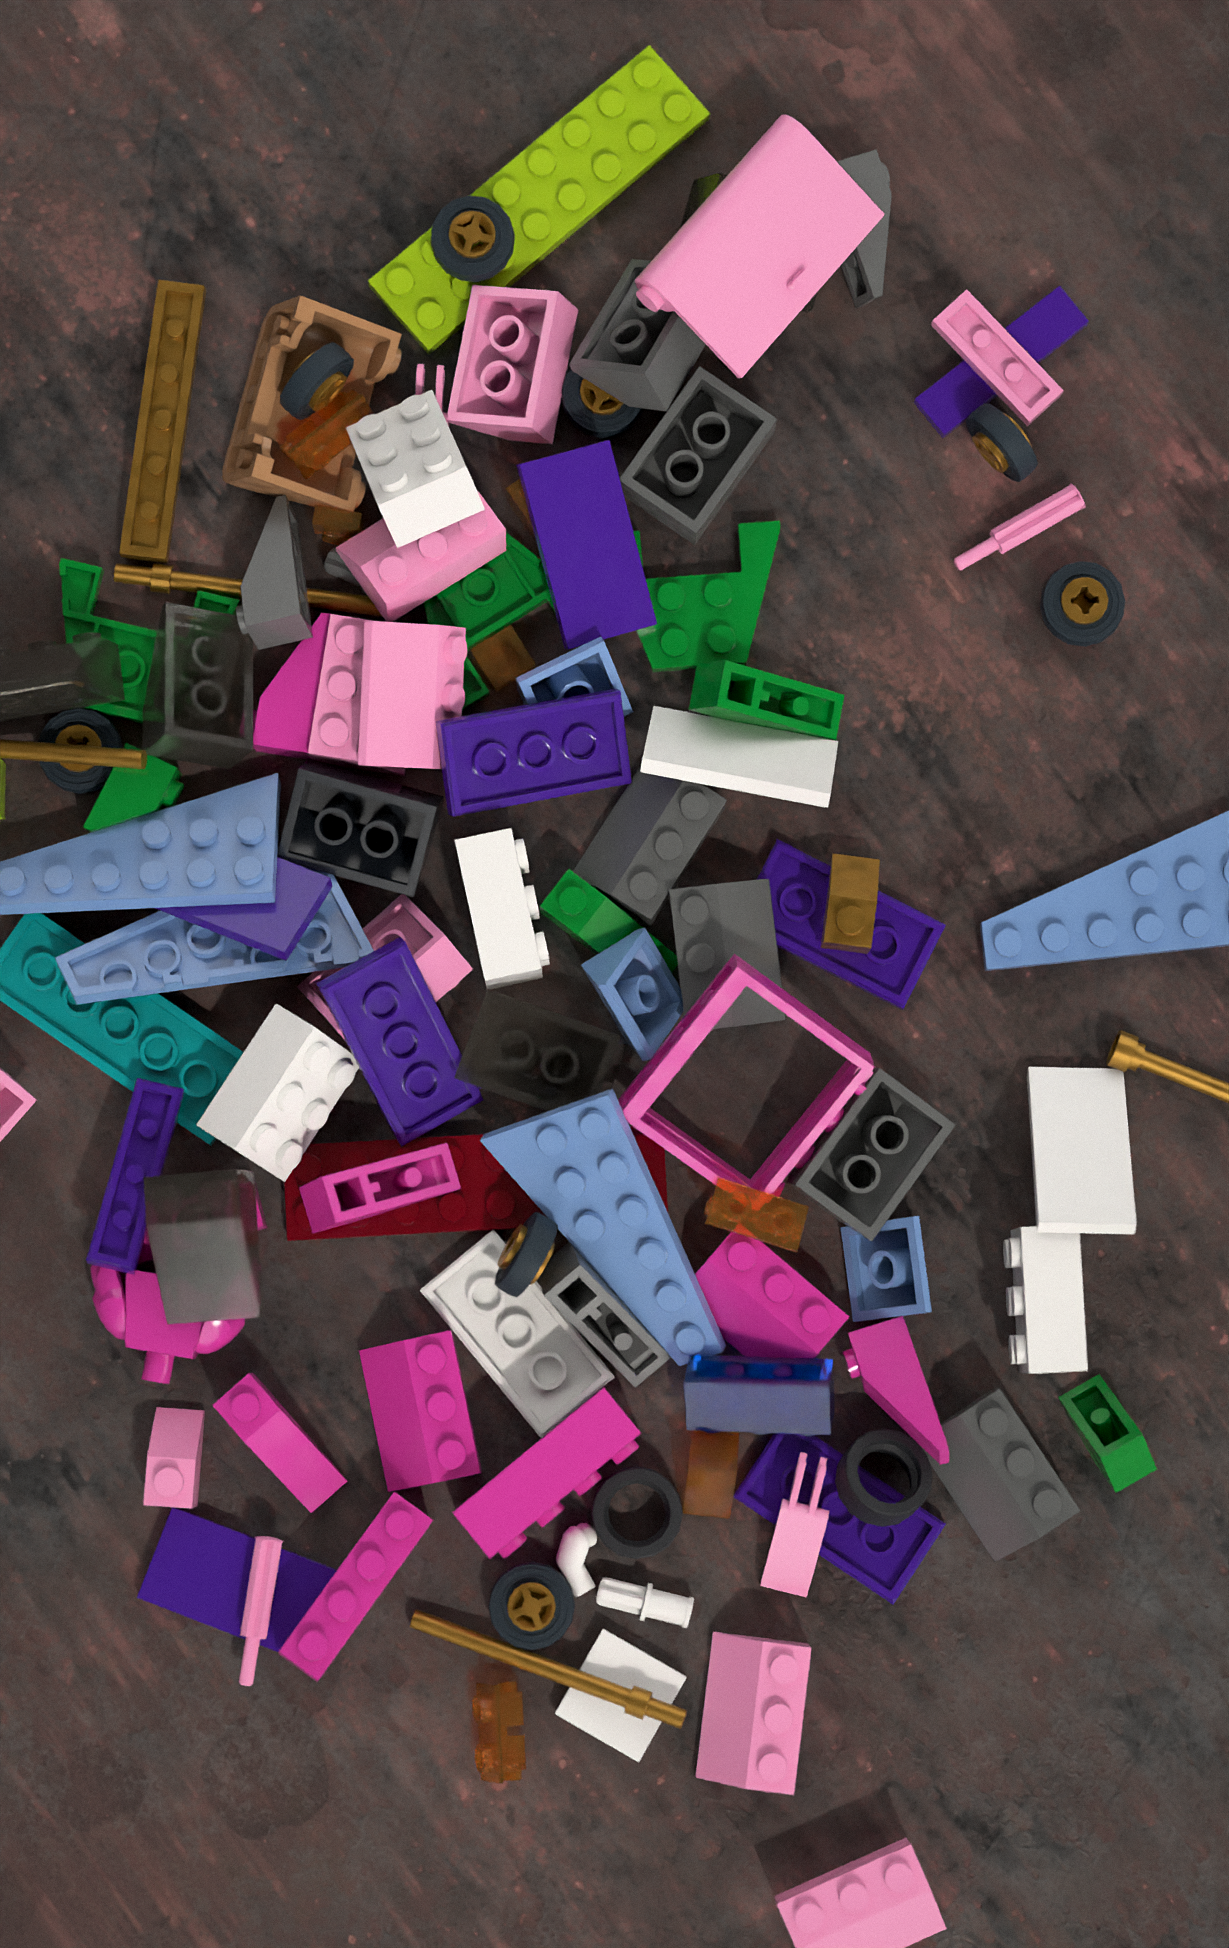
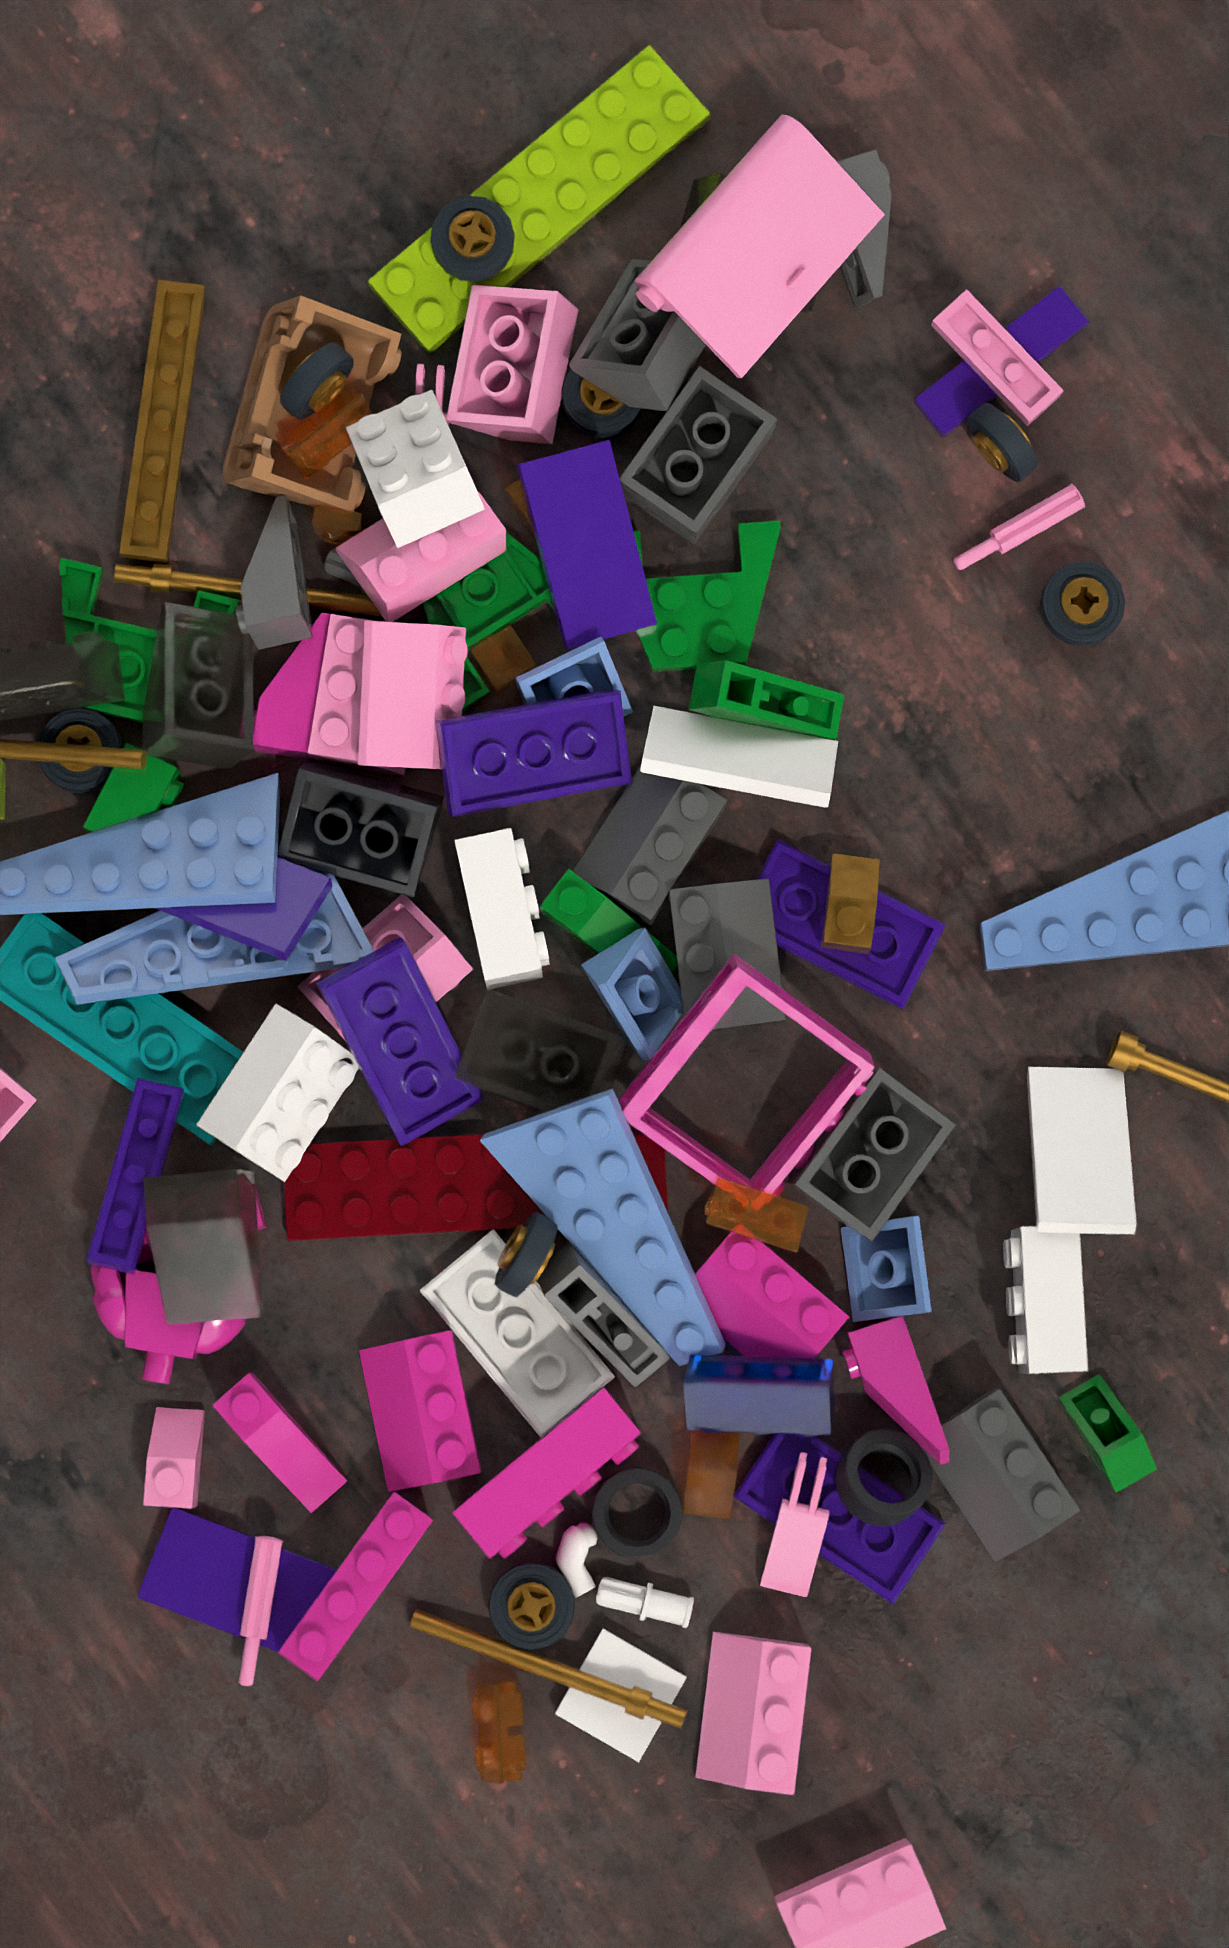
(379, 1187): dark pink slope -> none

